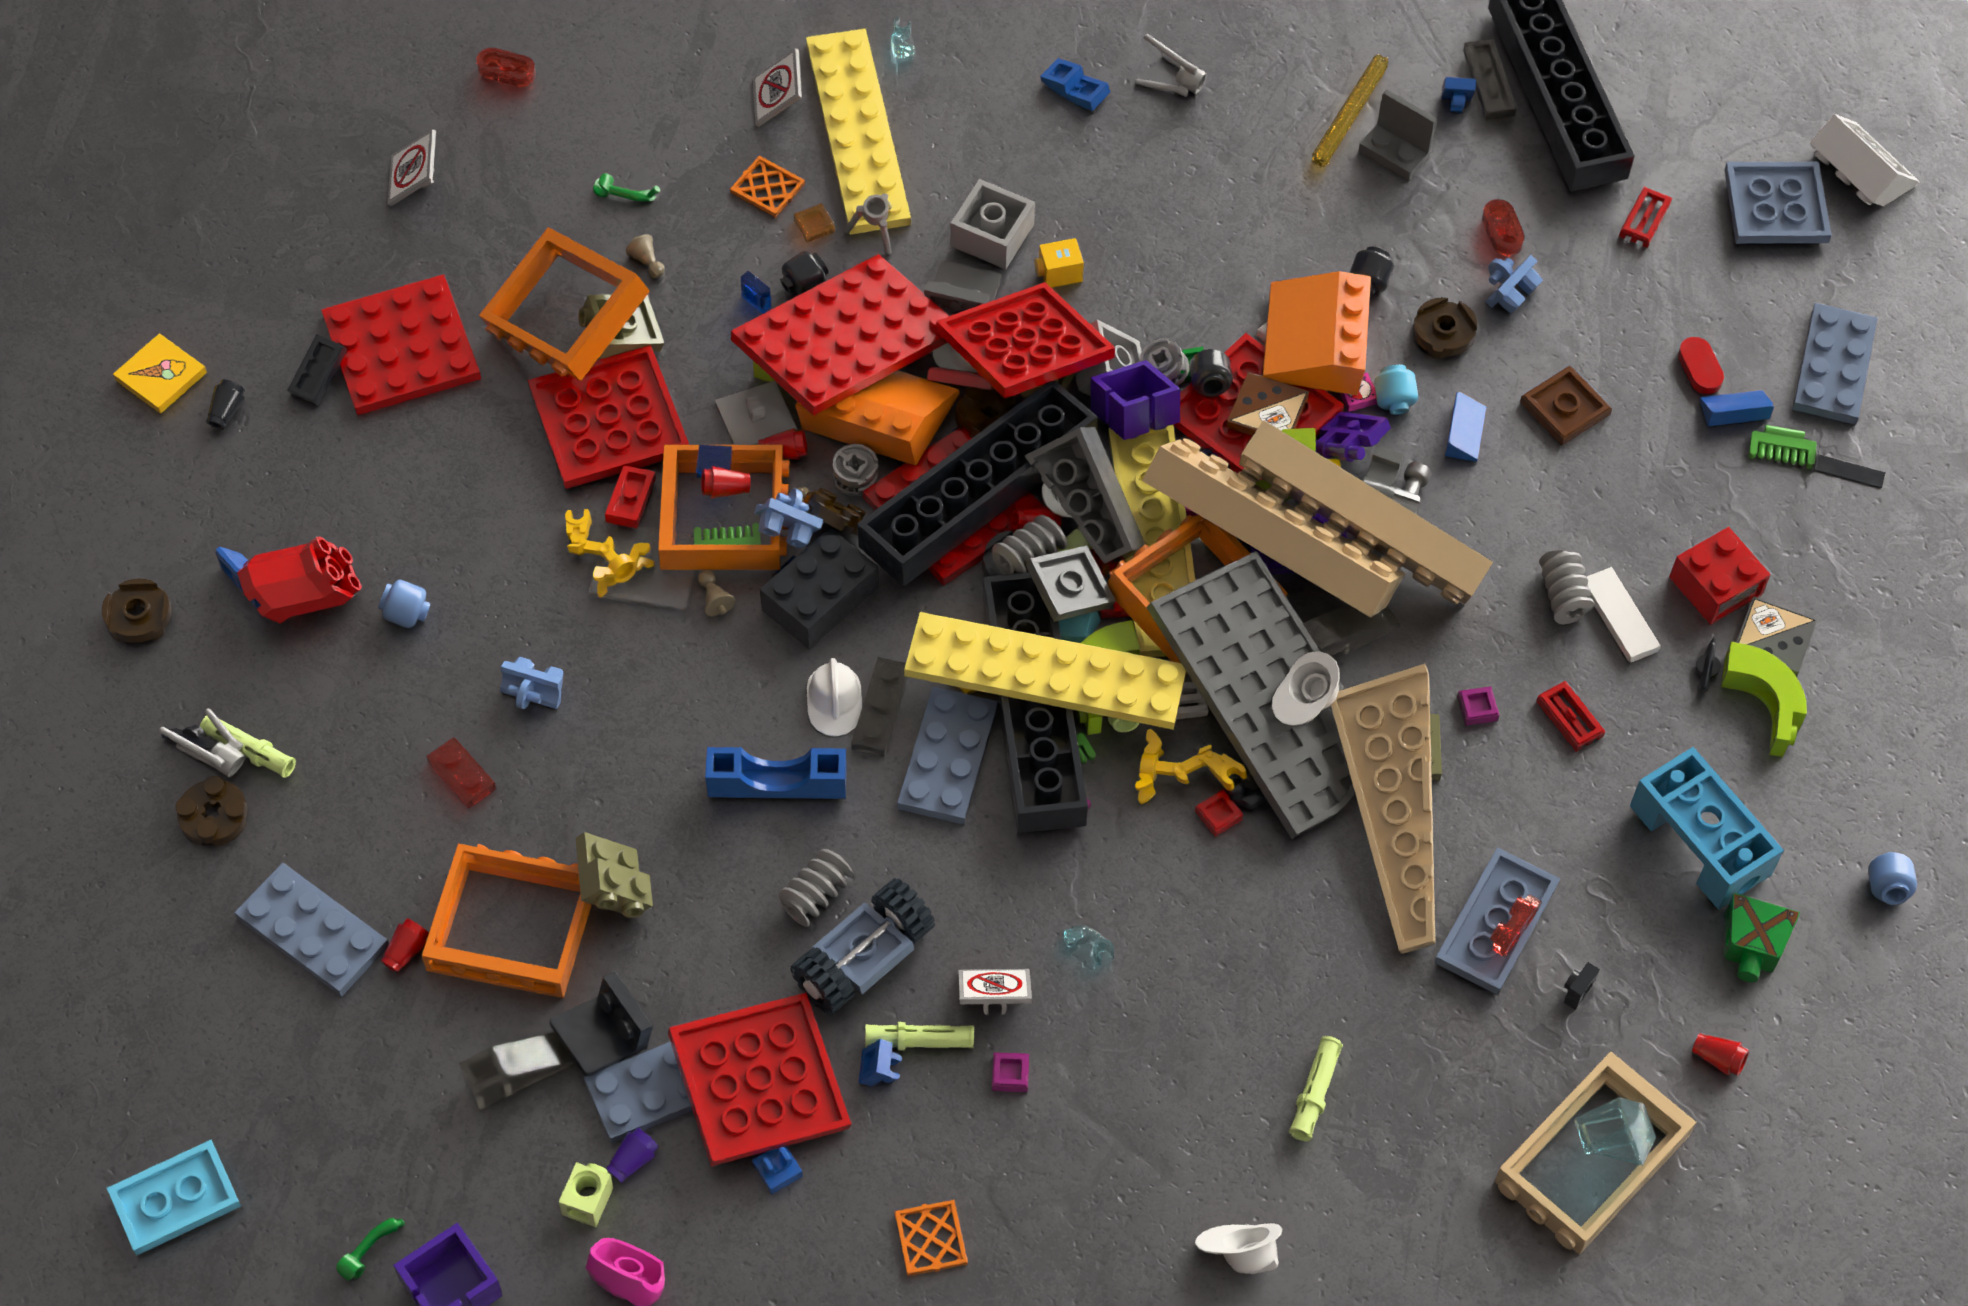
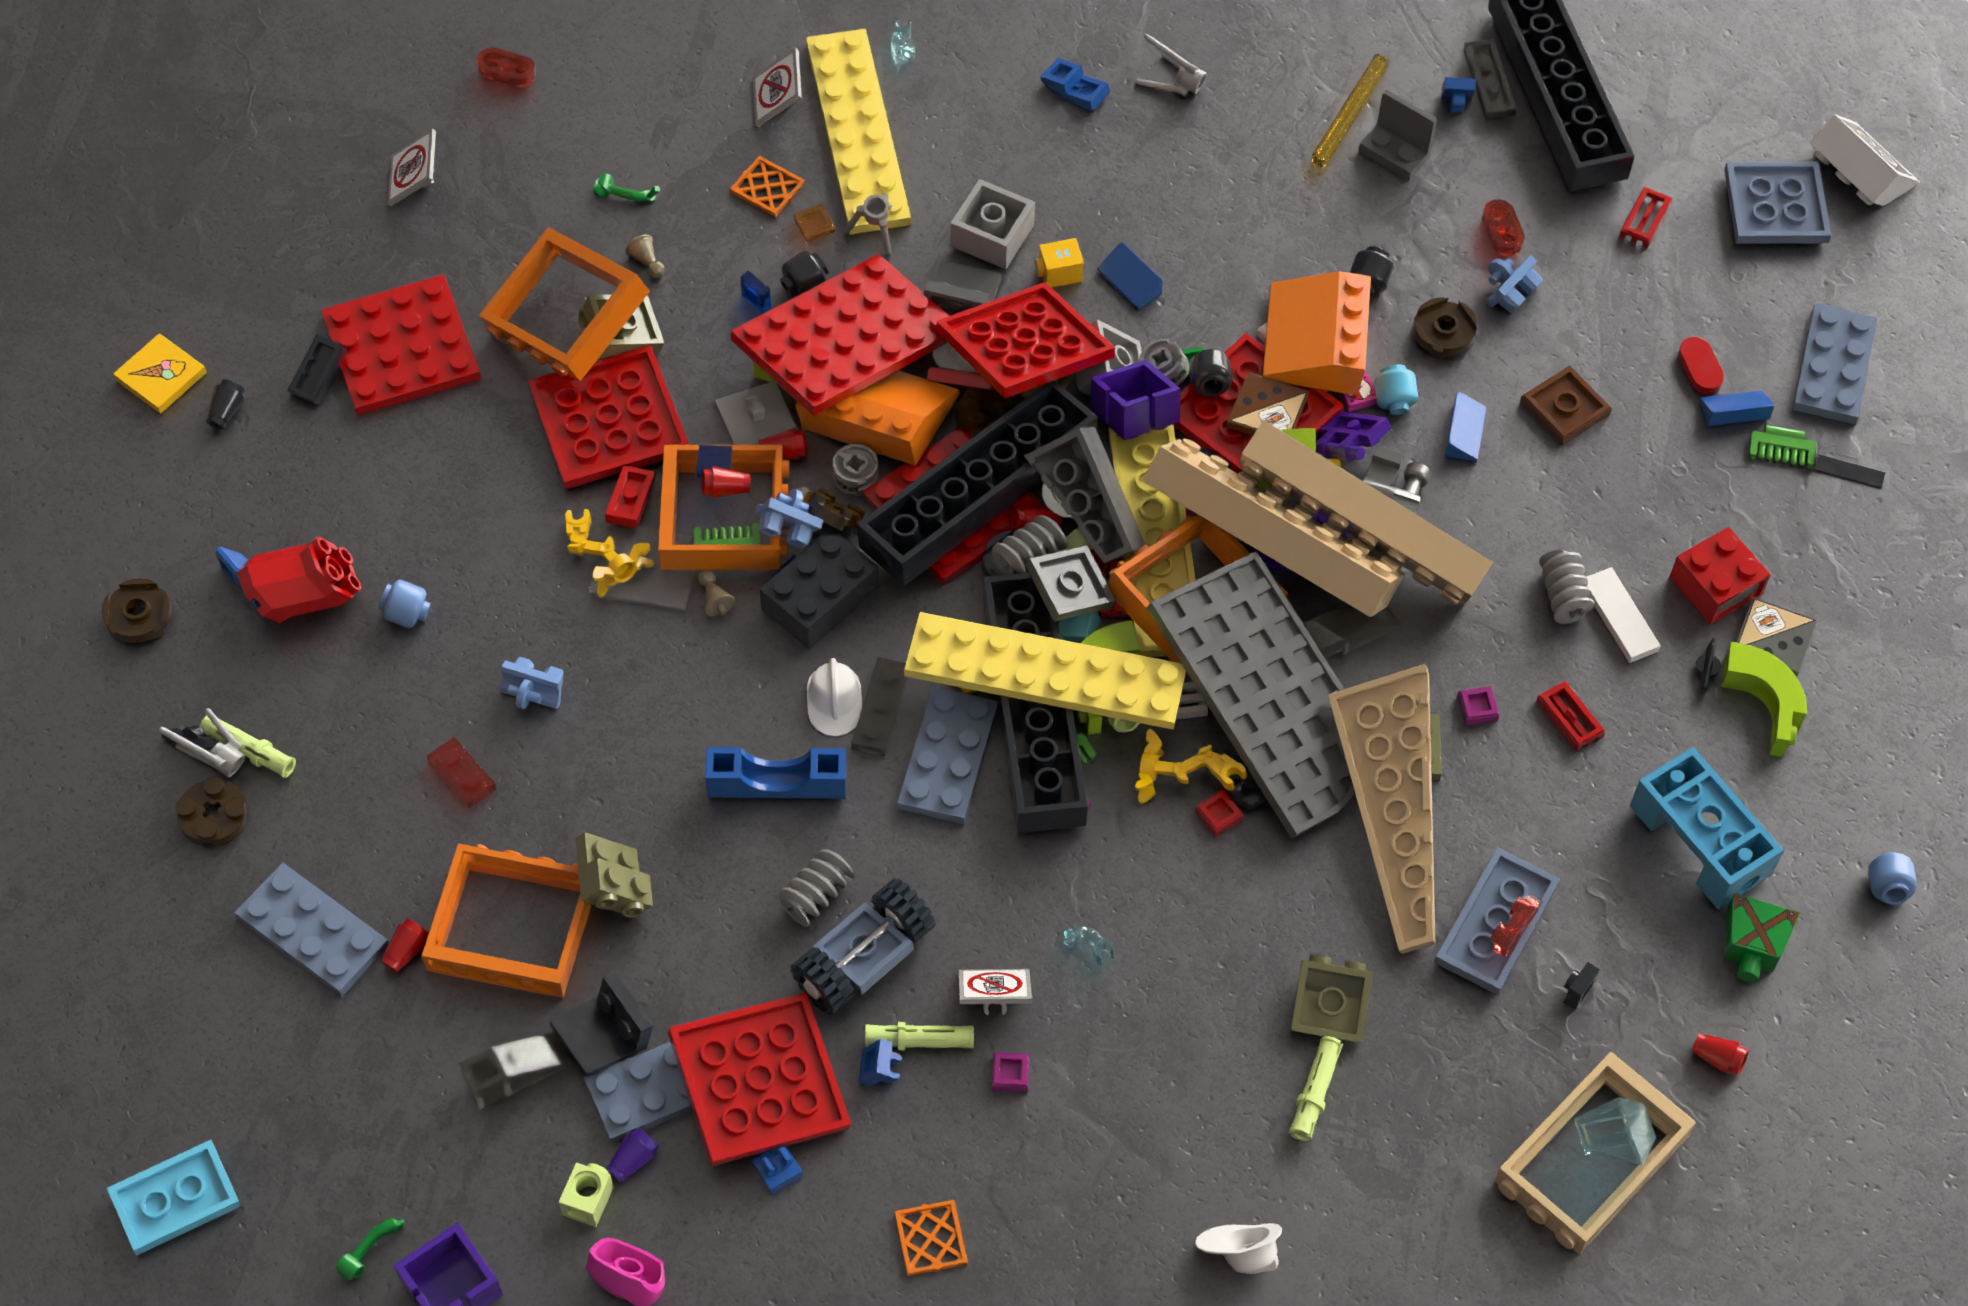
(1131, 276): none -> blue slope
(1306, 689): white piece -> none
(1332, 999): none -> olive plate

